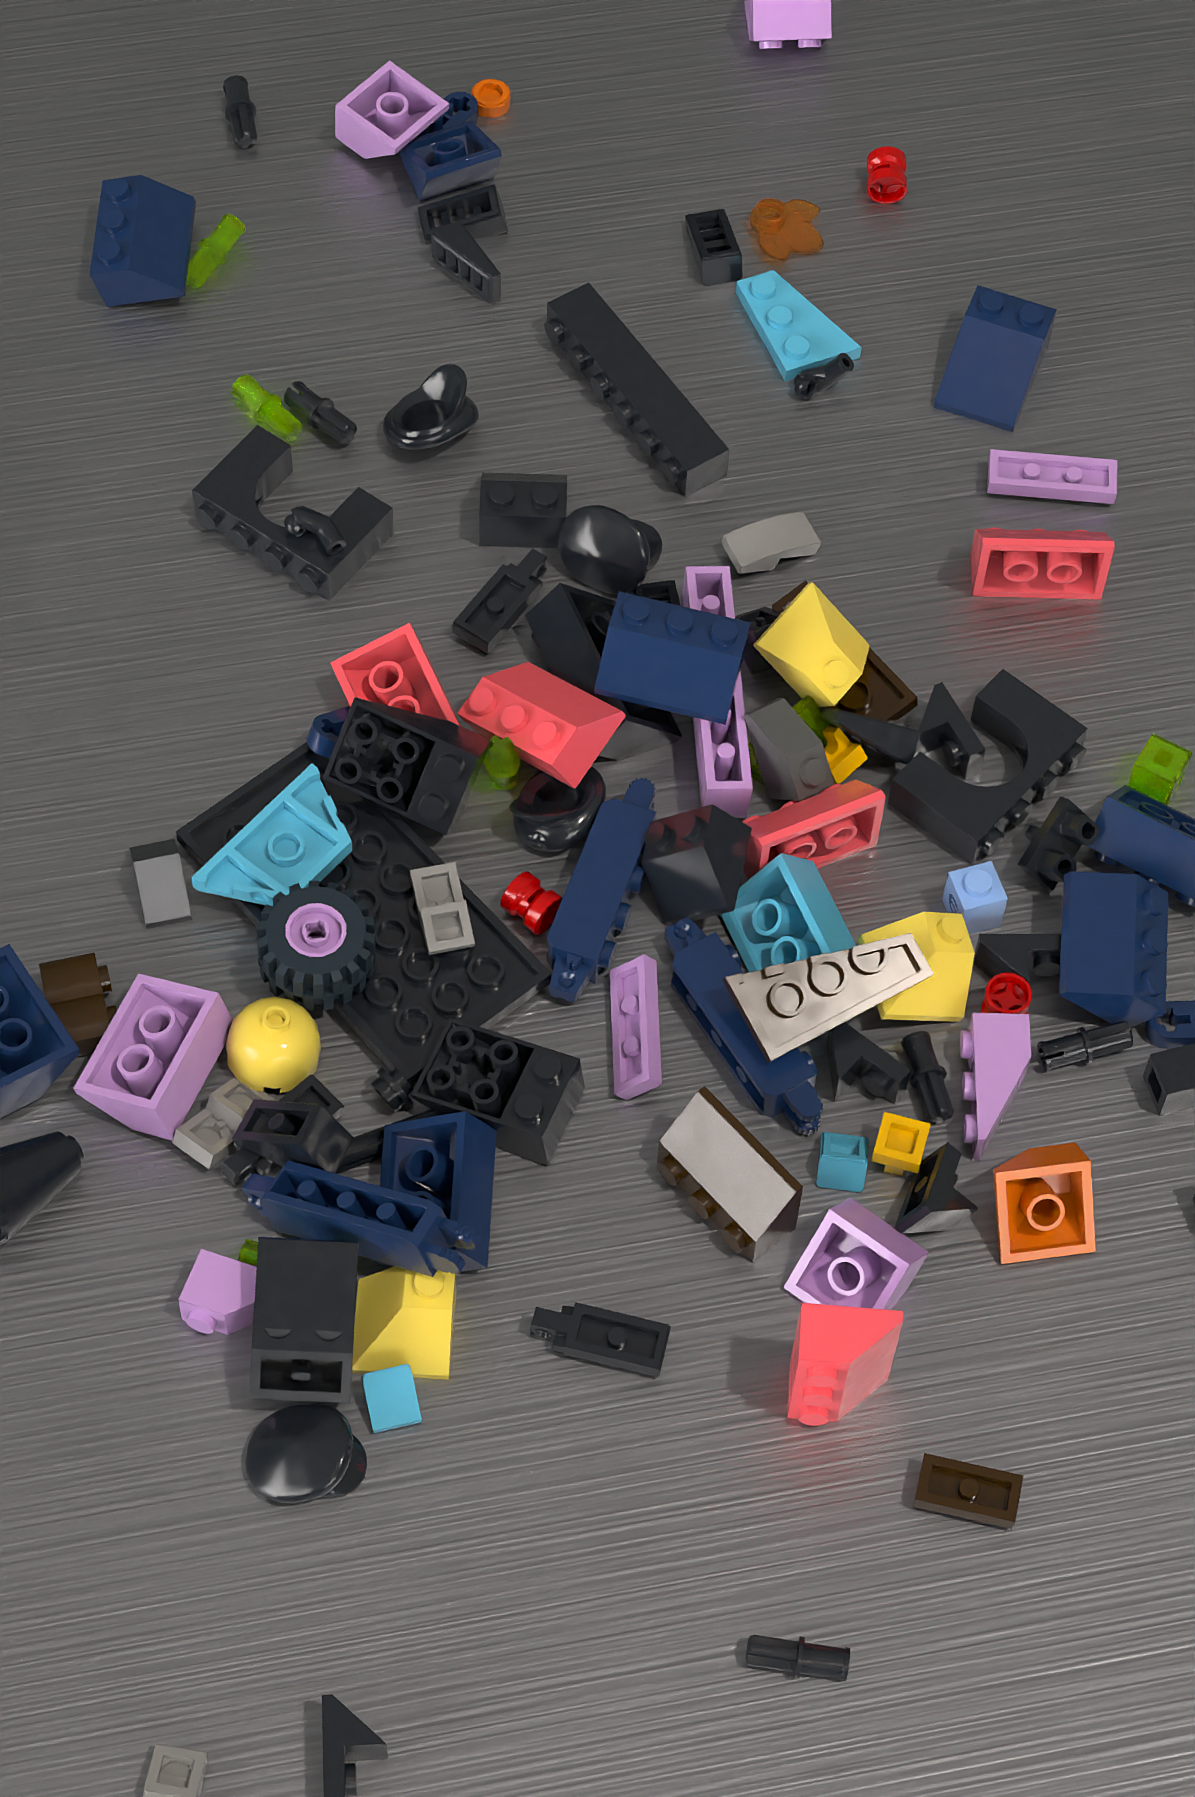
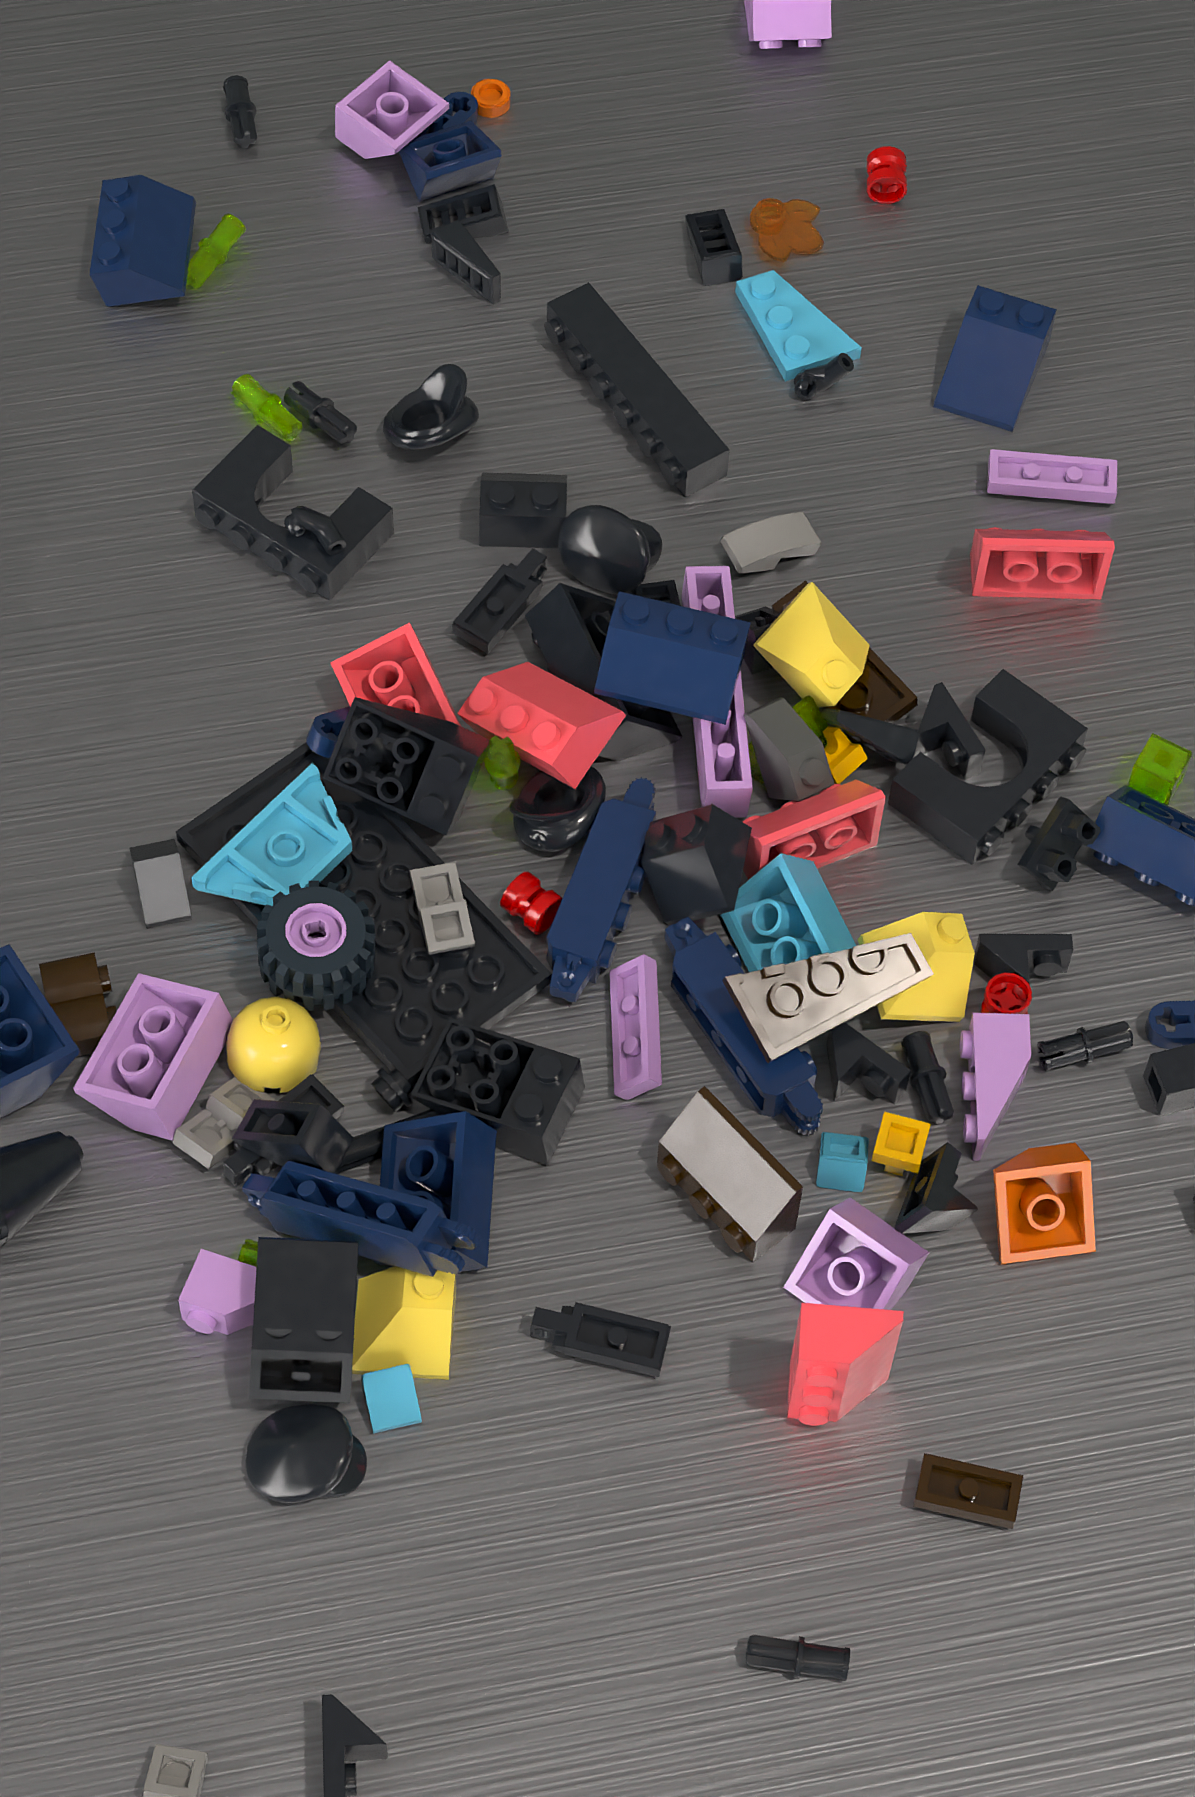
(977, 896): light blue brick -> none
(1114, 946): dark blue slope -> none

